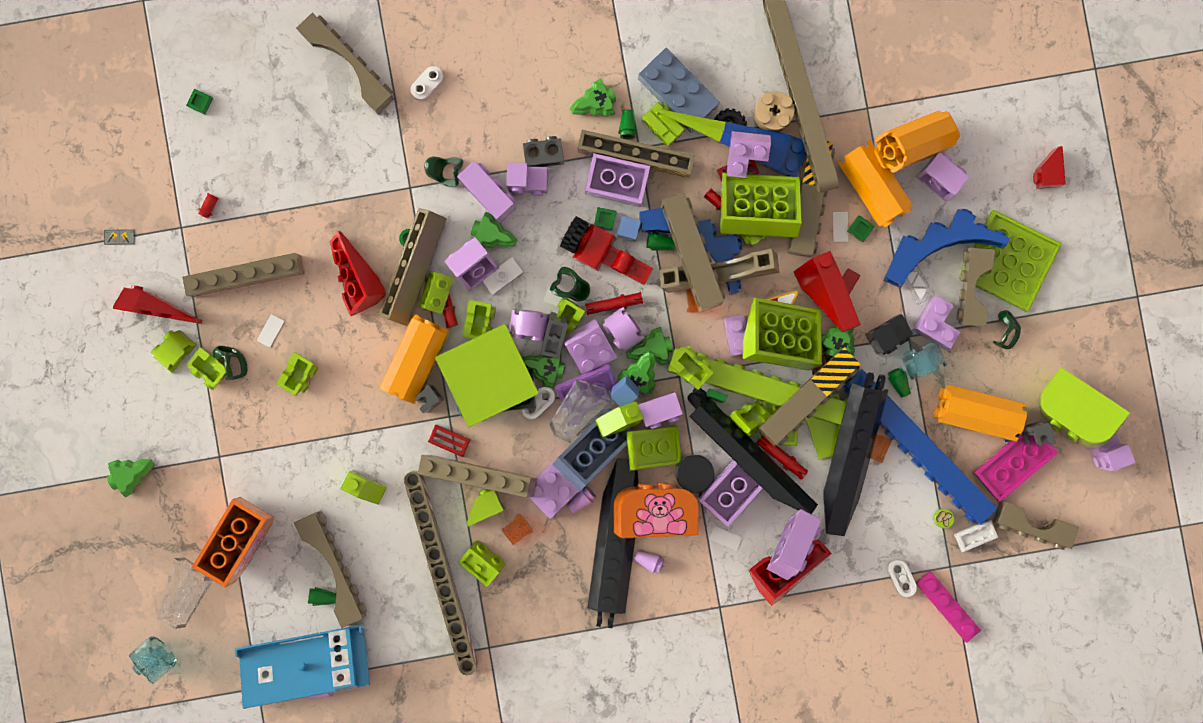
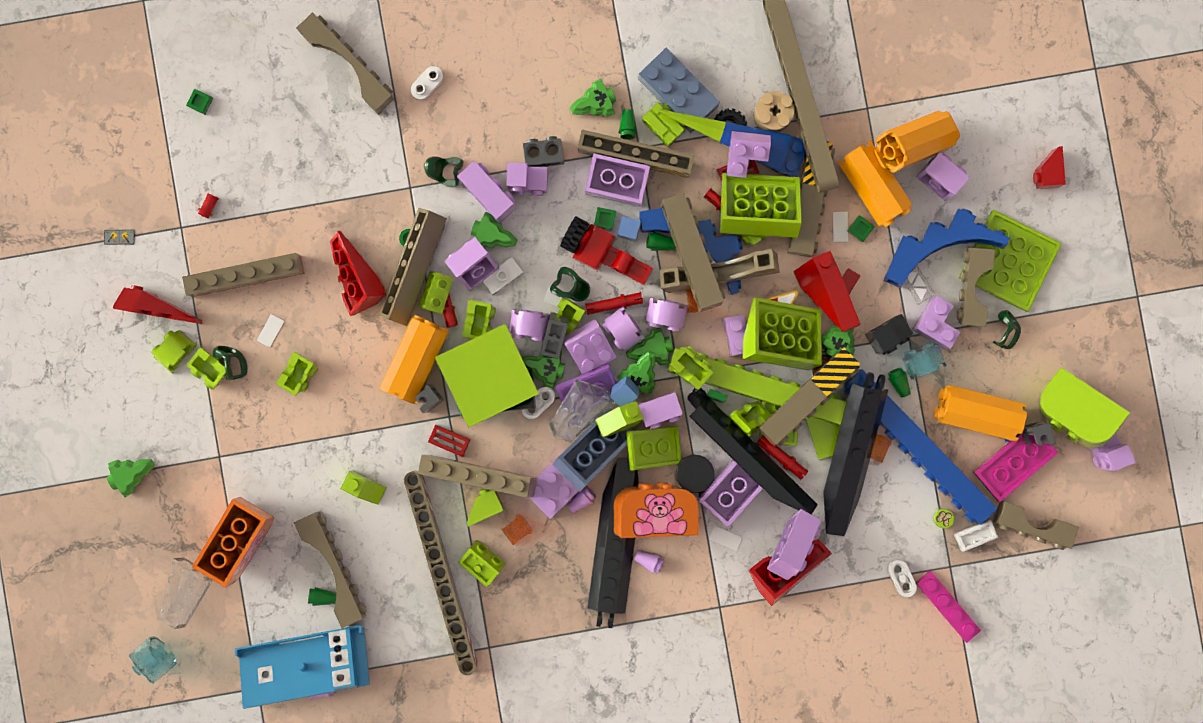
(666, 313): none -> lavender brick

